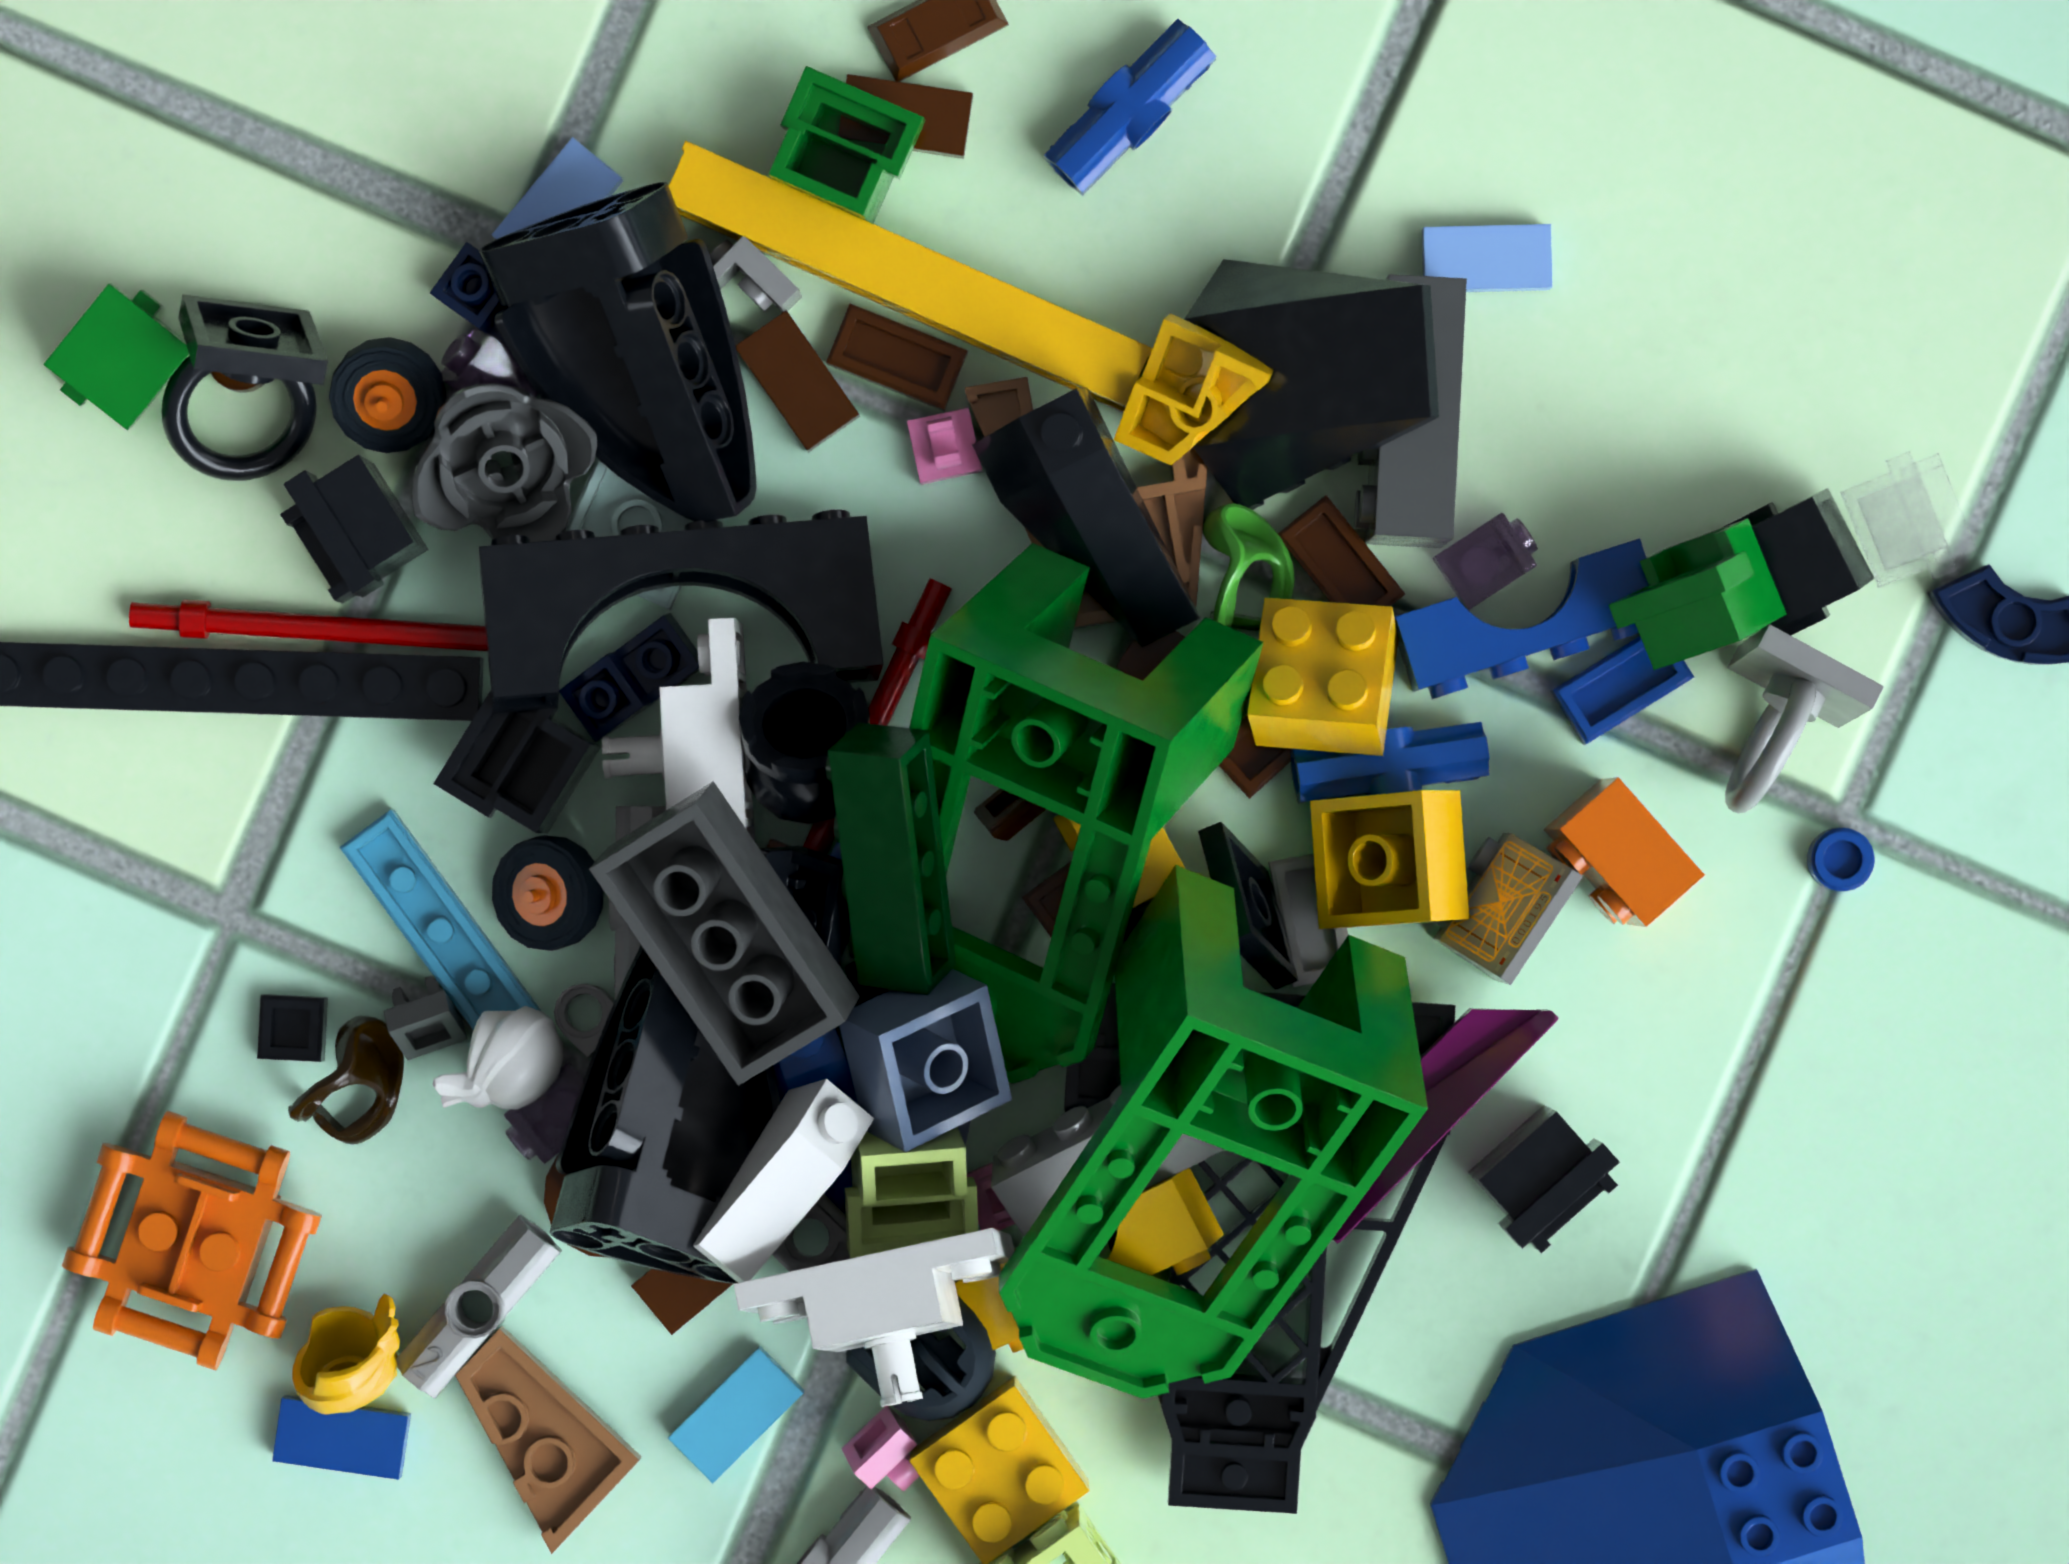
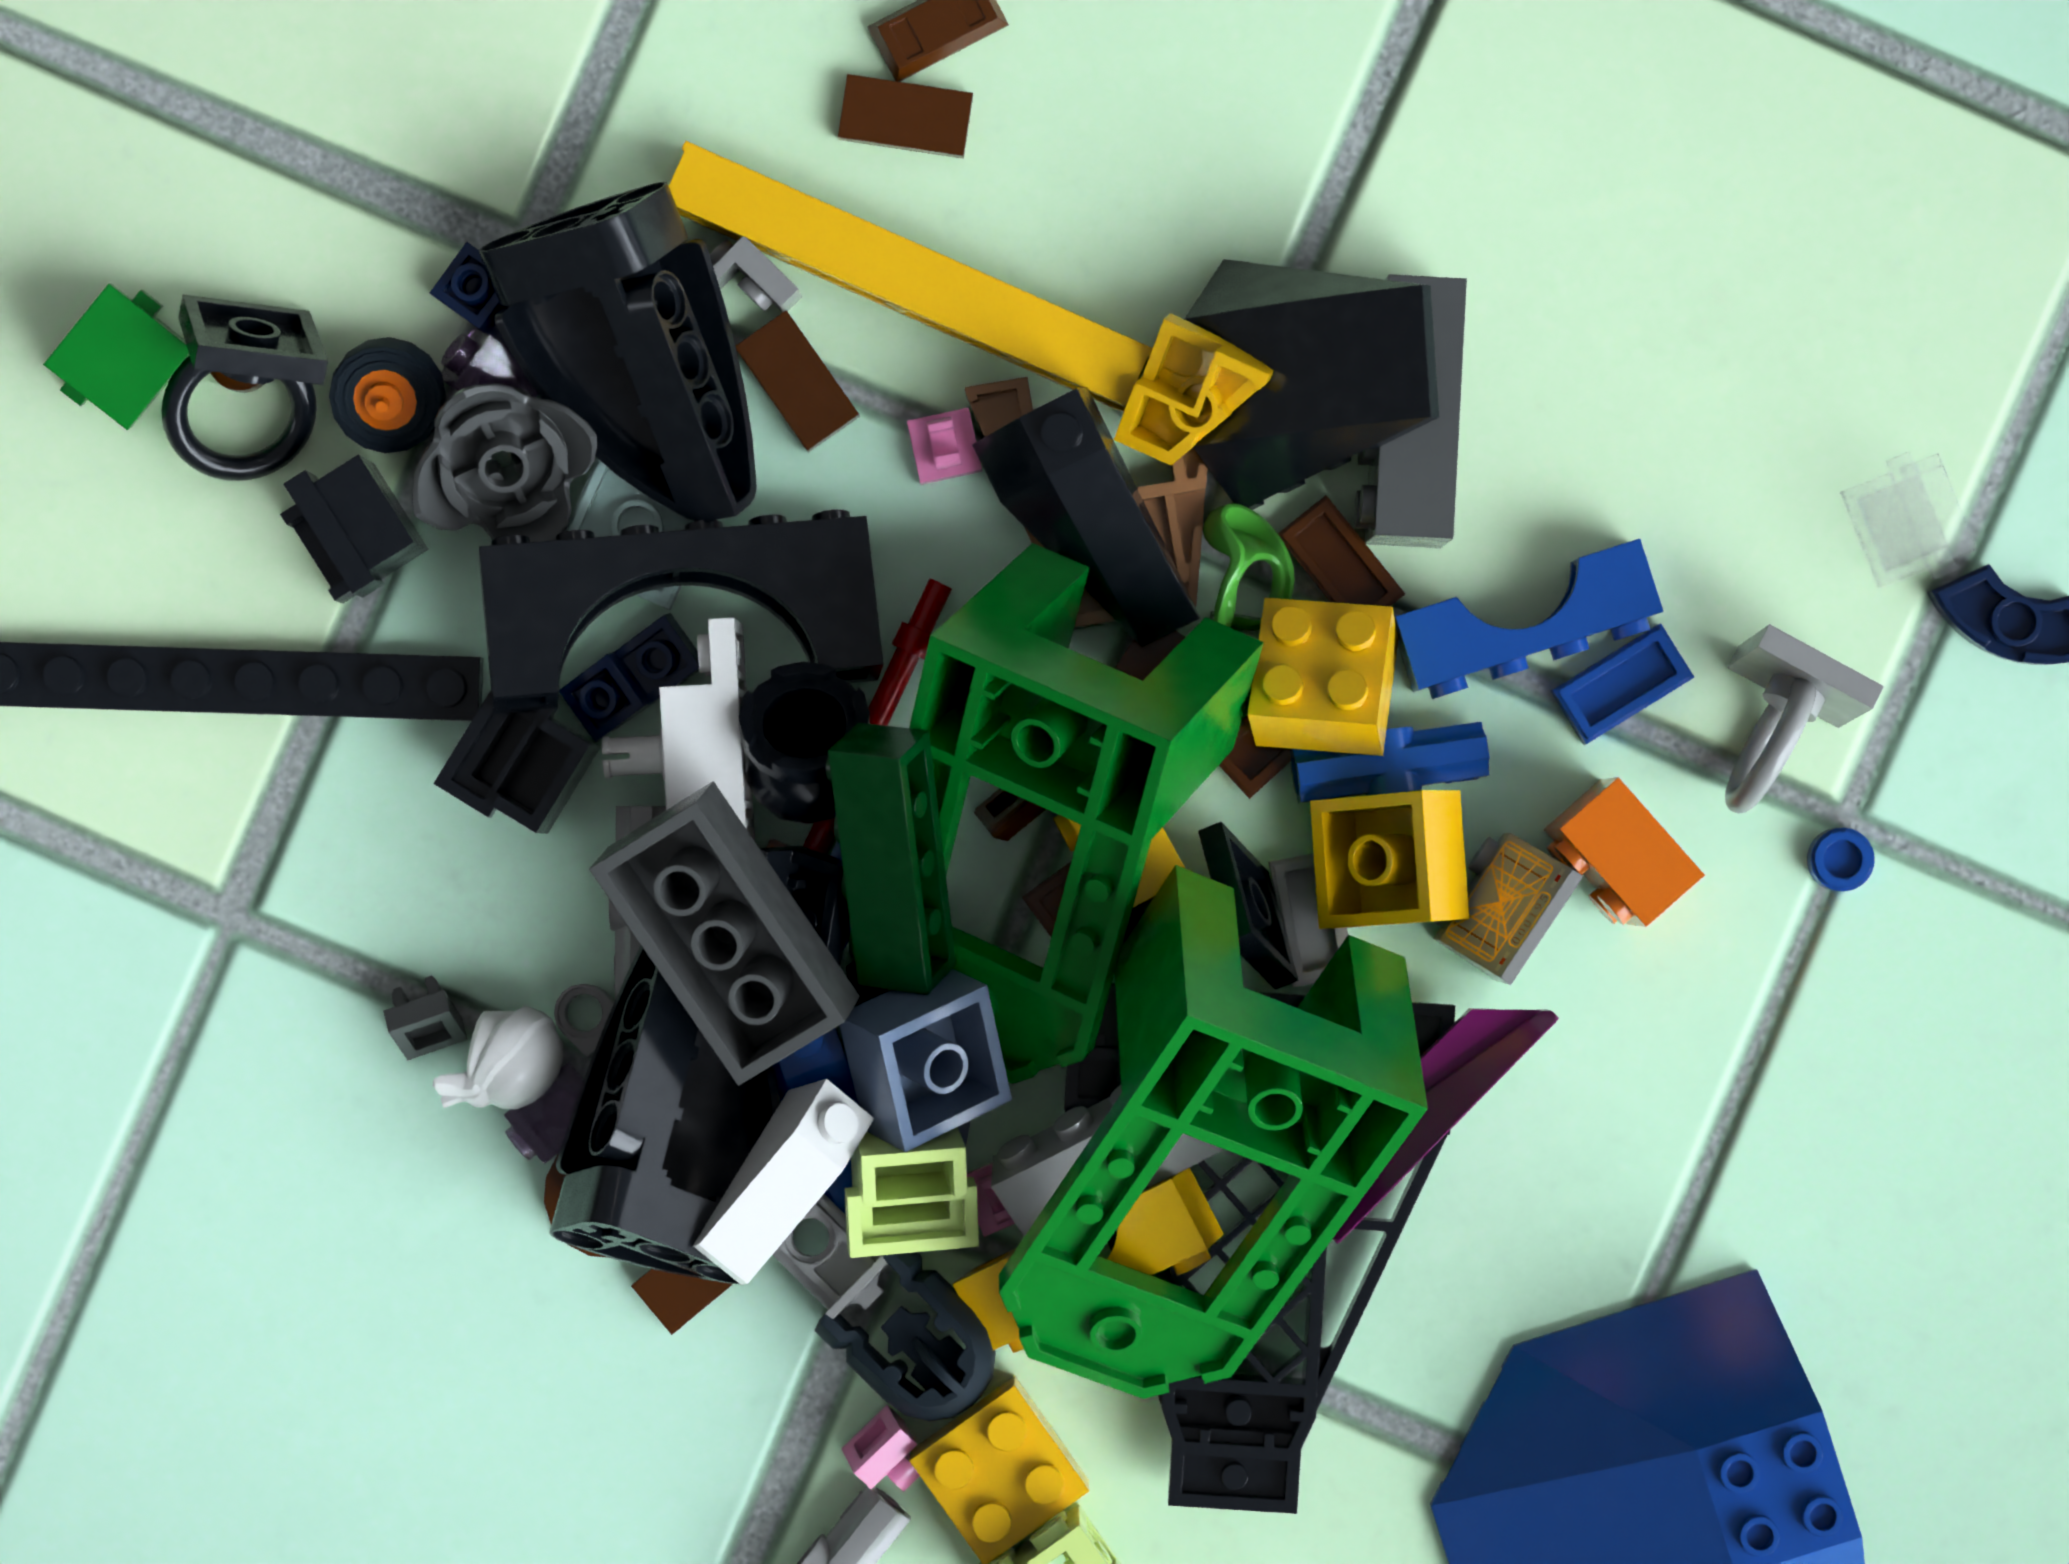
(192, 1240): orange brick -> none
(199, 619): red bar -> none
(292, 1027): black tile -> none
(347, 1357): yellow hat -> none
(354, 1442): blue tile -> none
(364, 1057): dark brown piece -> none
(434, 919): medium azure tile -> none
(449, 1334): light grey piece -> none
(547, 893): black wheel -> none
(547, 1436): medium nougat wing -> none
(567, 183): light blue tile -> none
(736, 1414): medium azure tile -> none
(837, 169): green plate -> none
(881, 1300): white brick -> none
(897, 357): reddish brown tile -> none
(1130, 107): blue piece -> none
(1487, 559): clear purple bracket -> none
(1490, 256): light blue tile -> none
(1543, 1177): black plate -> none
(1701, 595): green plate -> none
(1808, 558): black plate -> none

